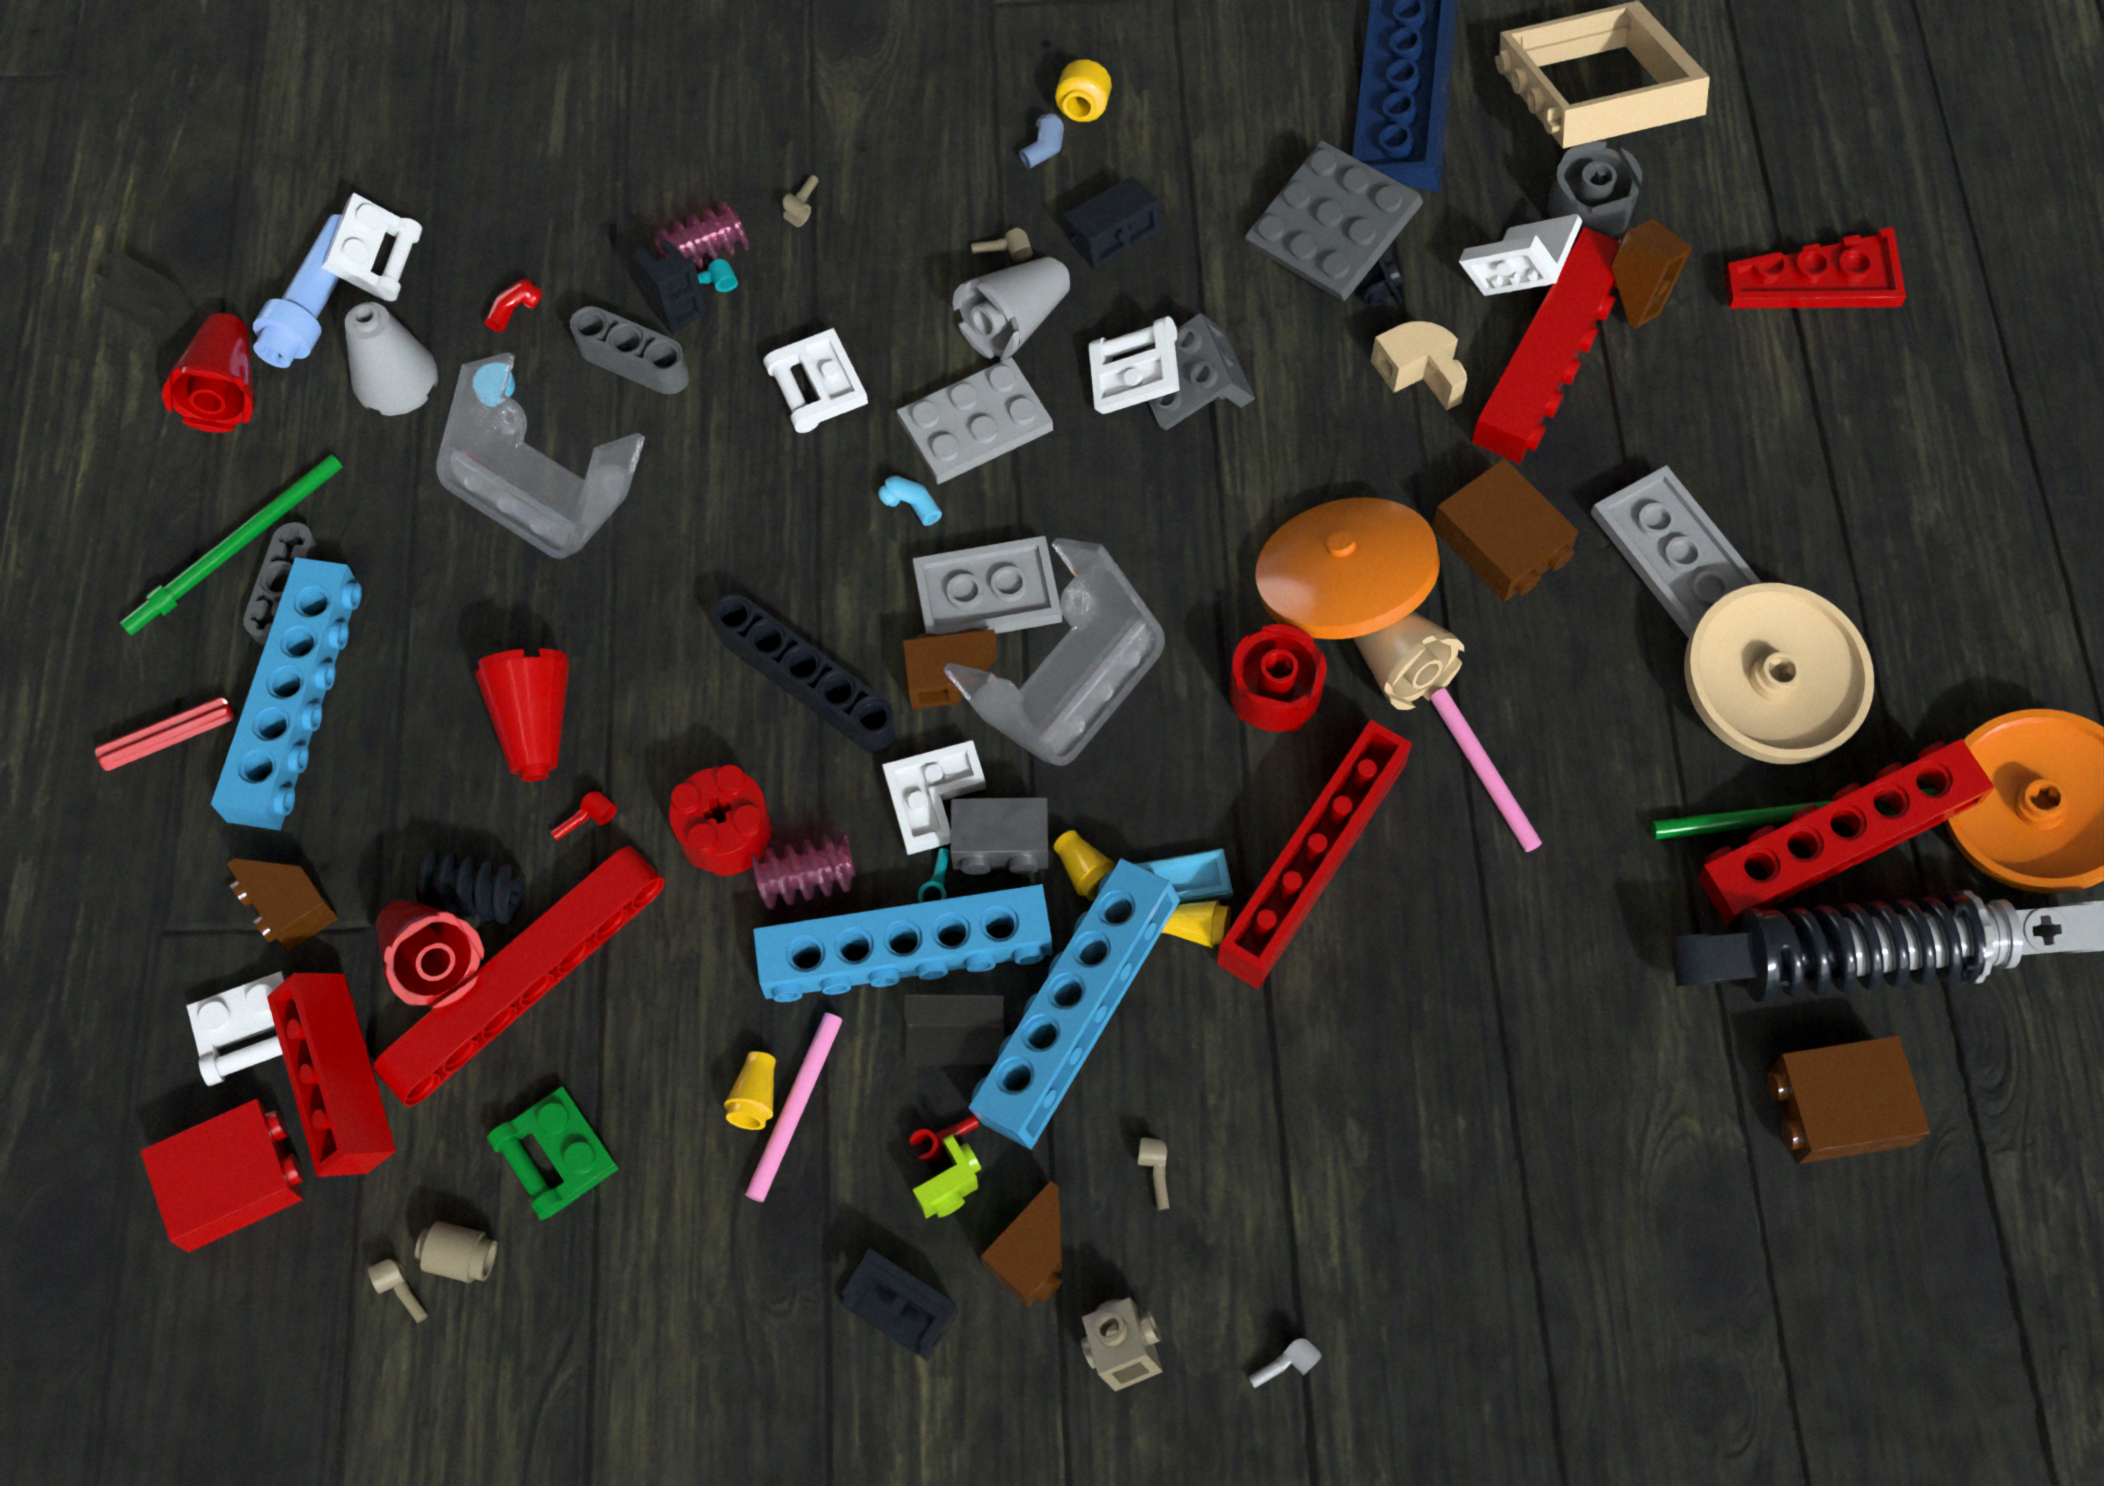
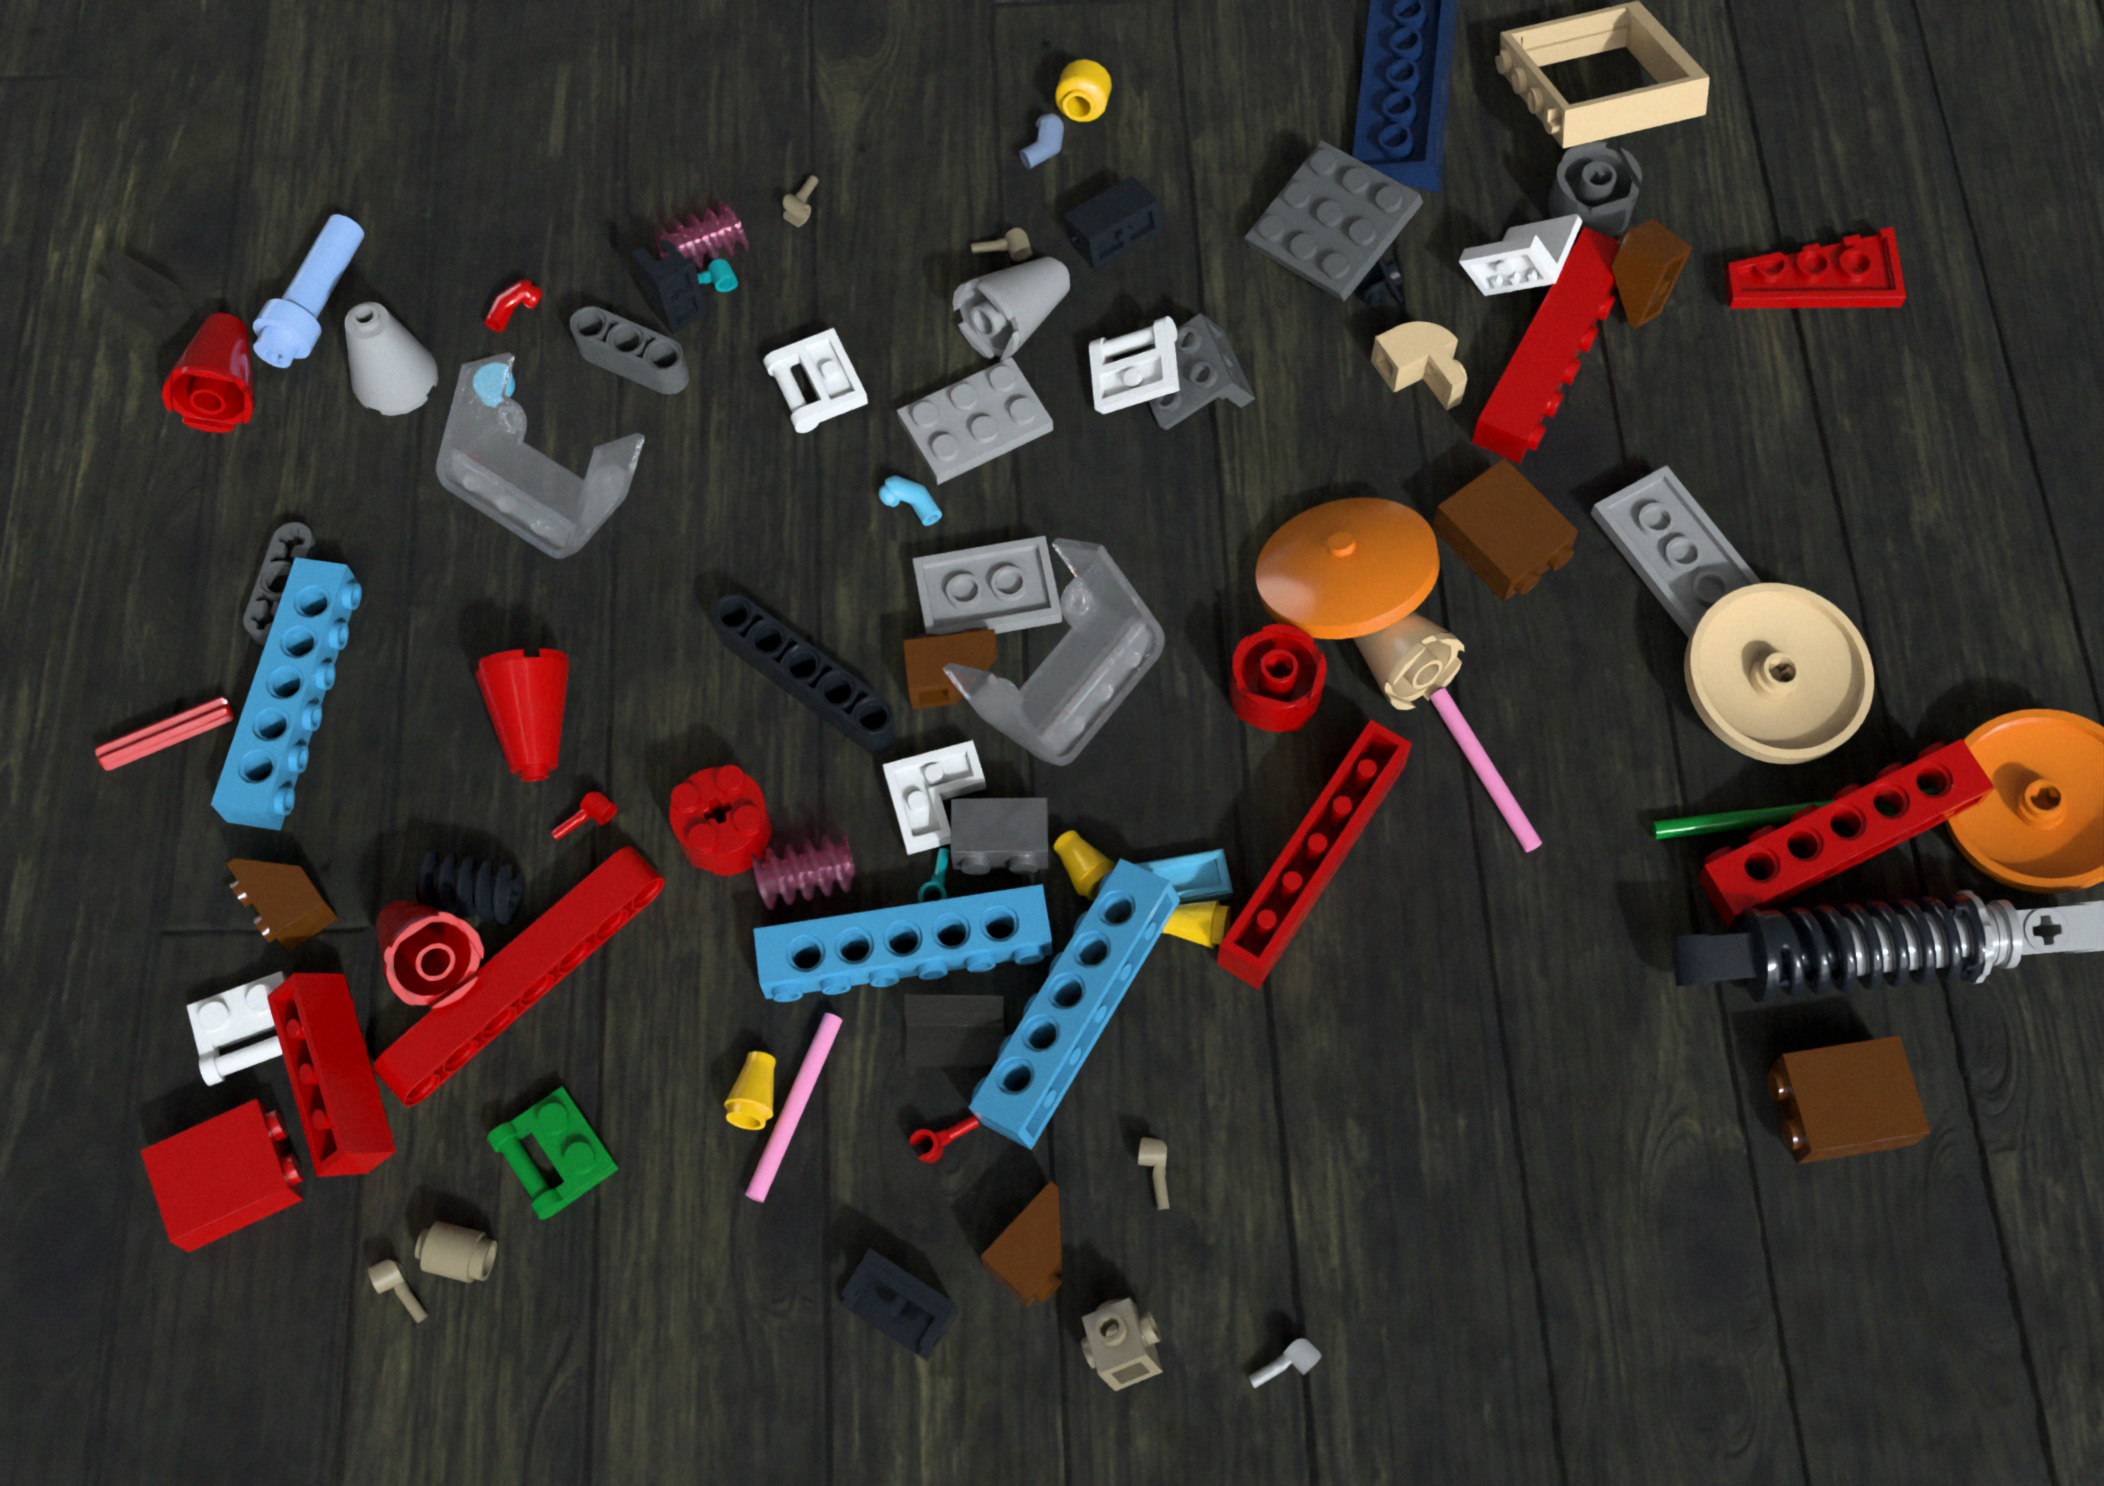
(163, 599): green bar -> none
(359, 240): white plate -> none
(946, 1191): lime bracket -> none

